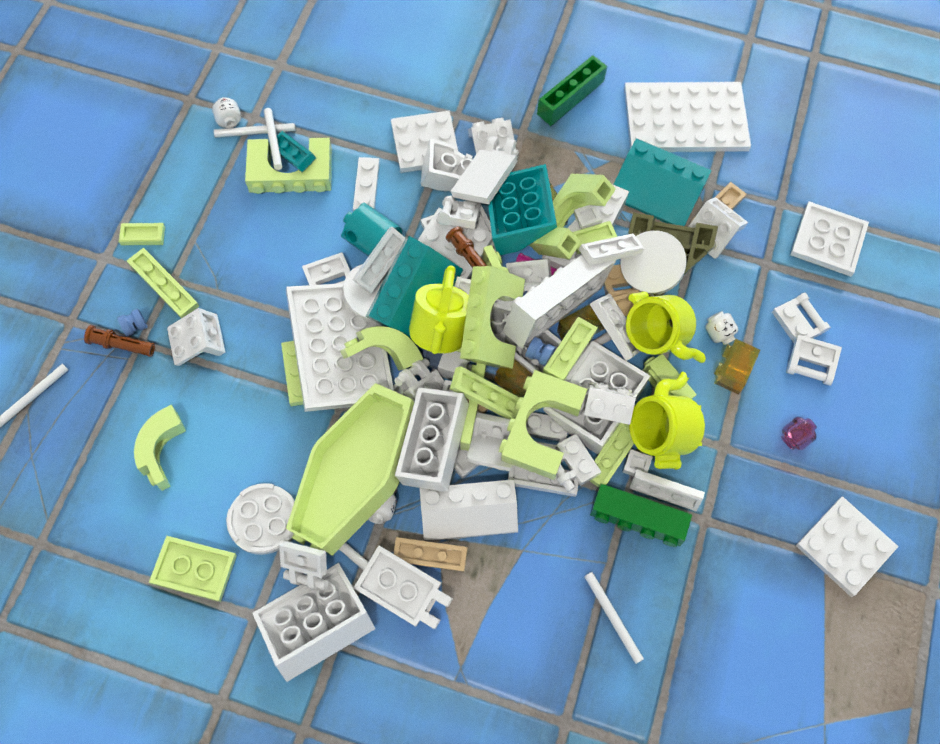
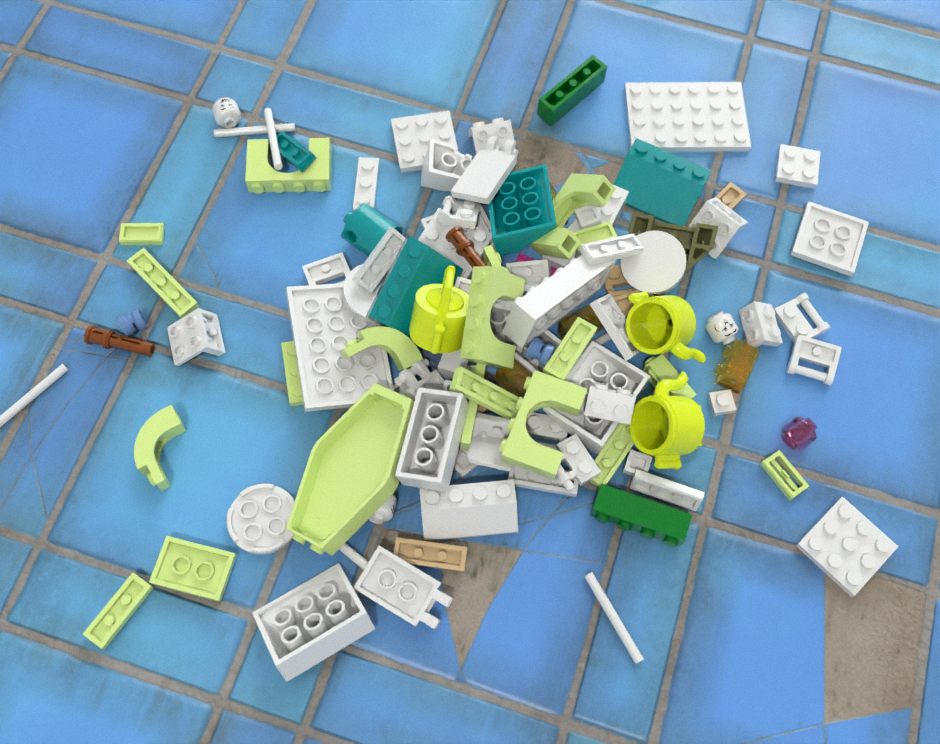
(118, 611): none -> yellowish green plate
(302, 560): white plate -> none
(721, 402): none -> white plate
(760, 325): none -> white bracket
(789, 493): none -> yellowish green tile
(797, 166): none -> white plate

